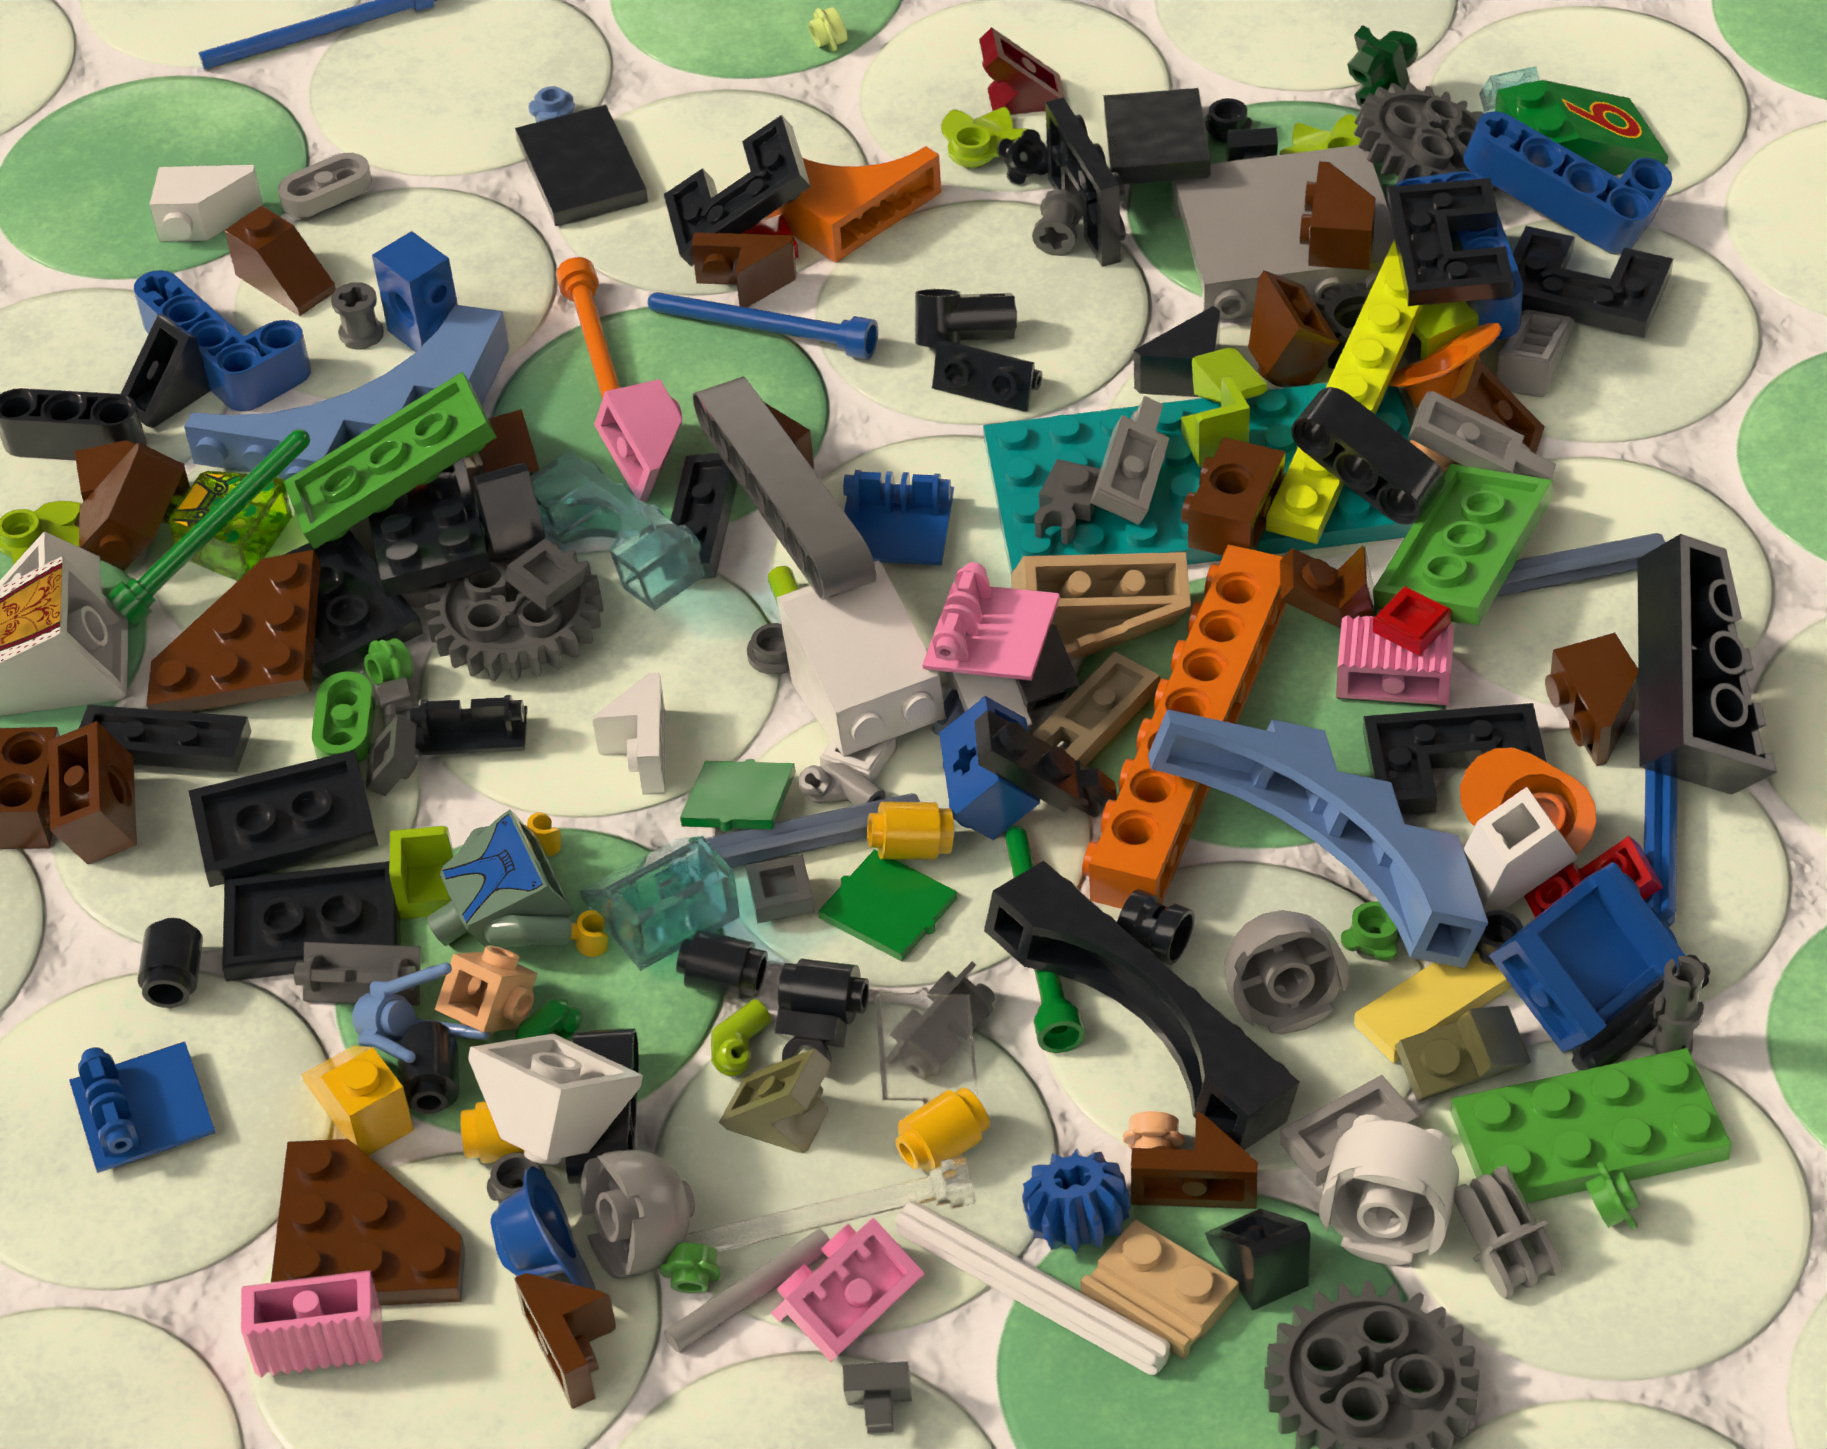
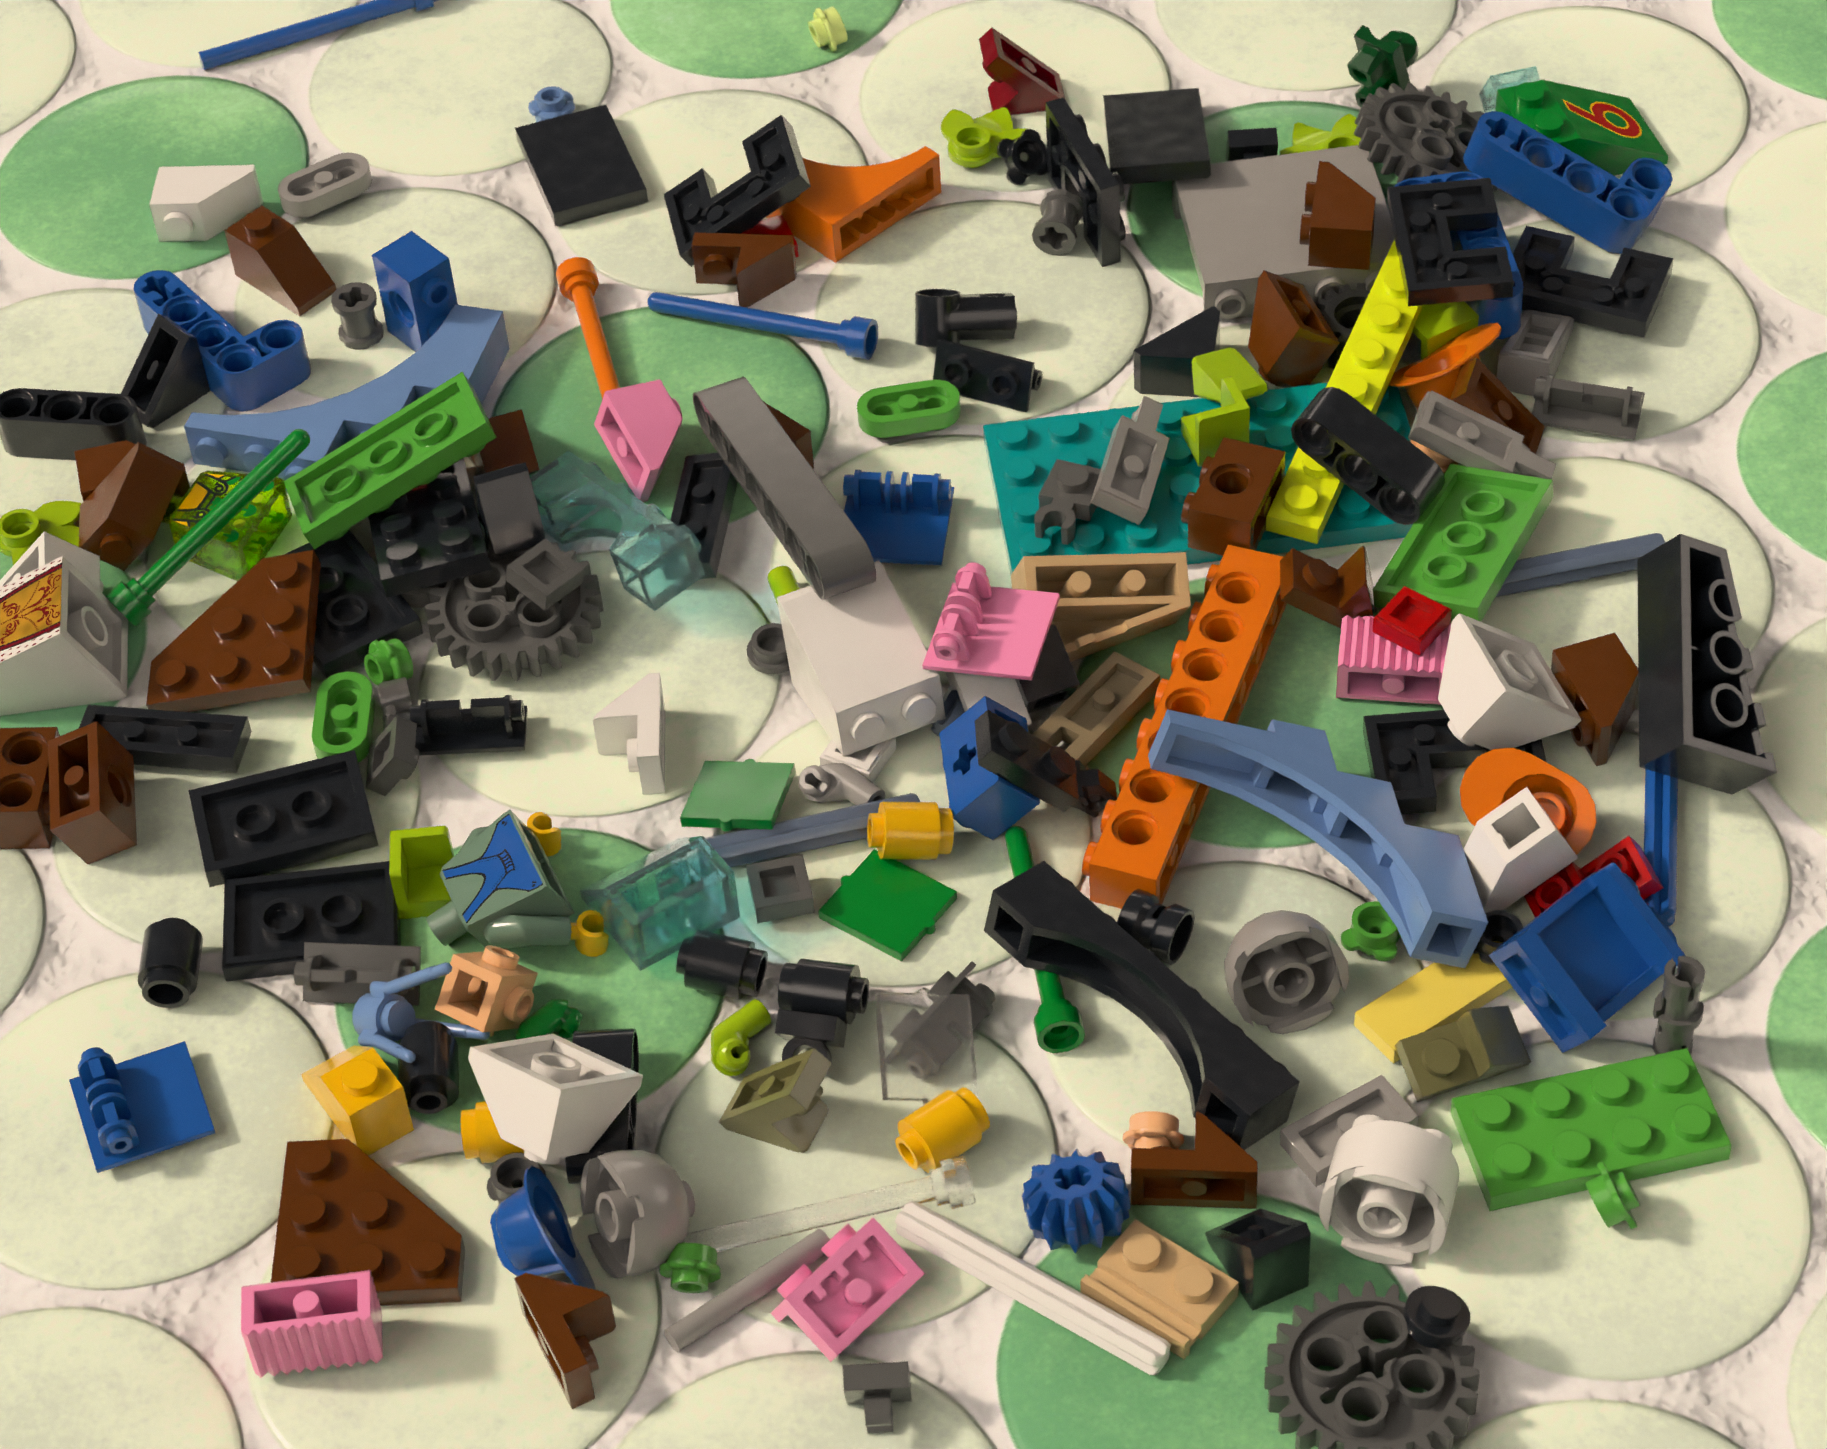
(908, 408): none -> bright green plate
(1226, 115): black plate -> none
(1436, 1316): none -> black plate
(1500, 688): none -> white slope
(1500, 1221): light grey arm -> none
(1587, 407): none -> dark grey hinge
(1624, 1027): black axle -> none

